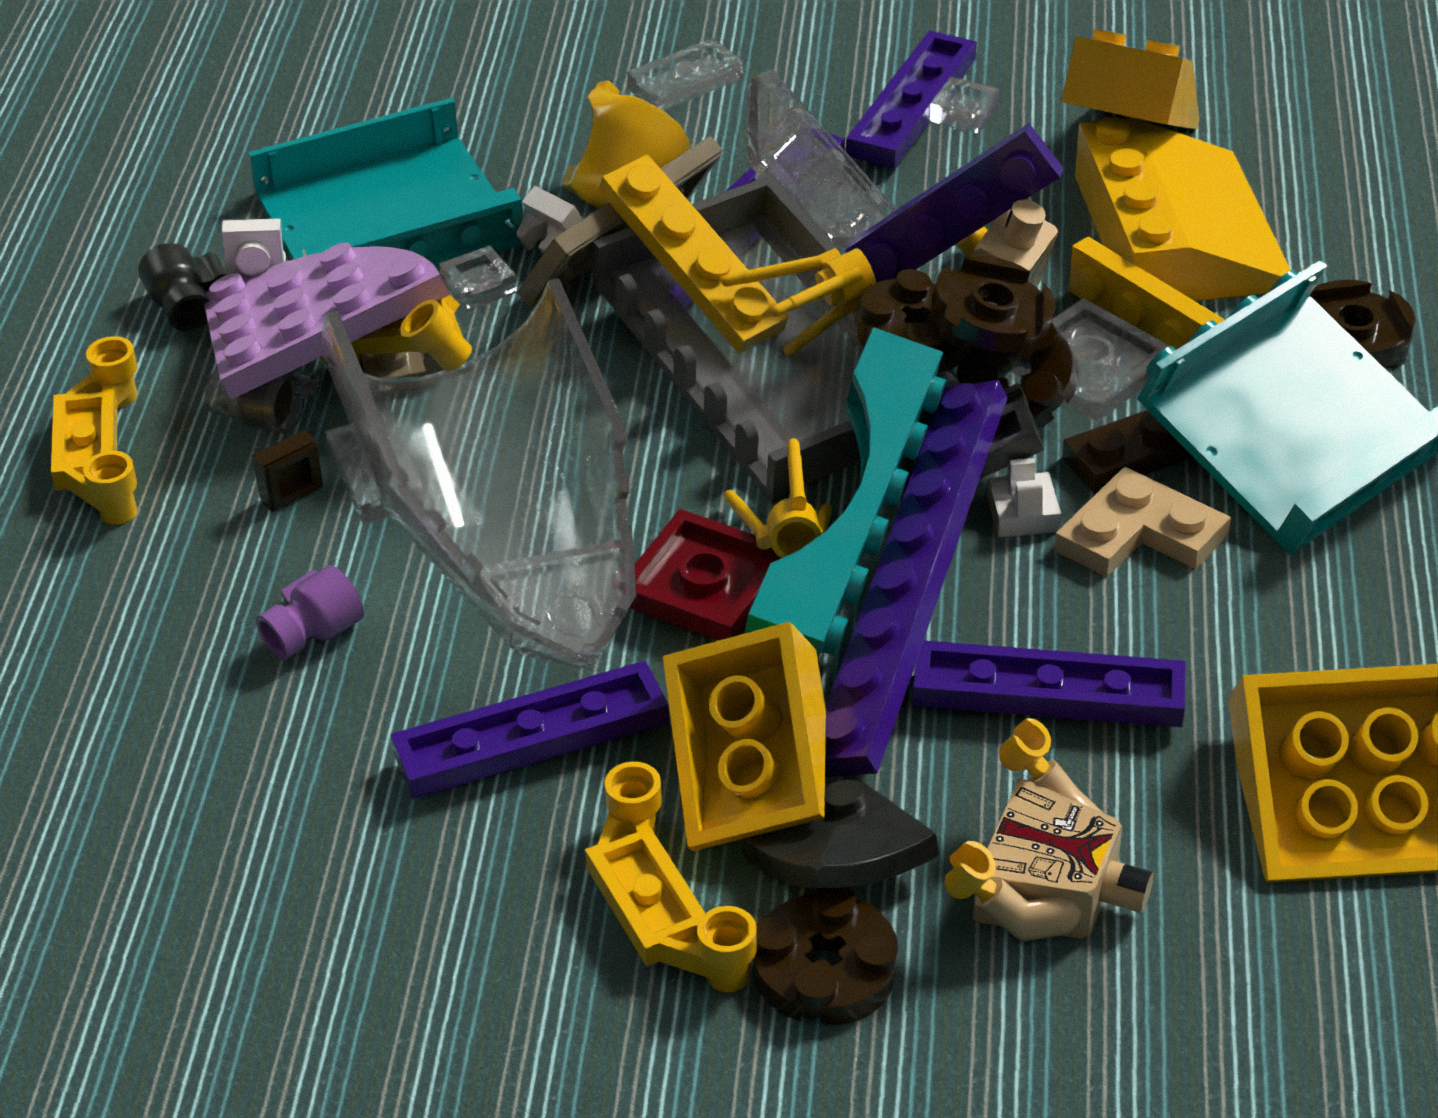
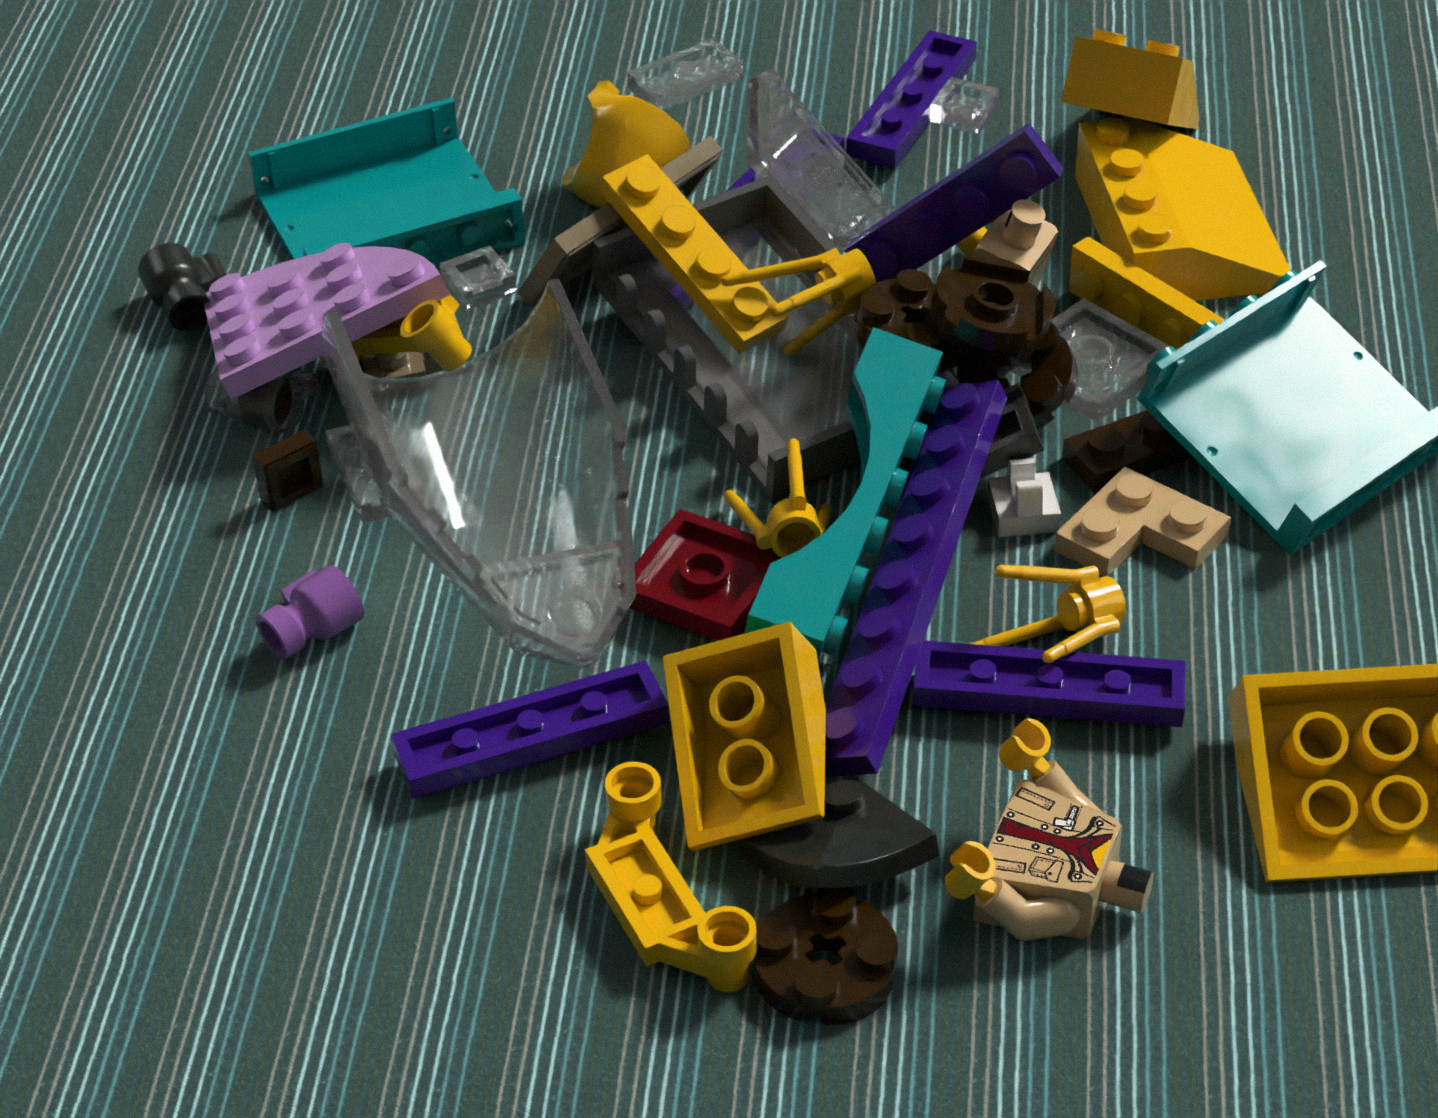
(86, 432): yellow plate -> none
(252, 245): white bracket -> none
(545, 217): white tile -> none
(1088, 606): none -> yellow plant
(1380, 324): dark brown plate -> none

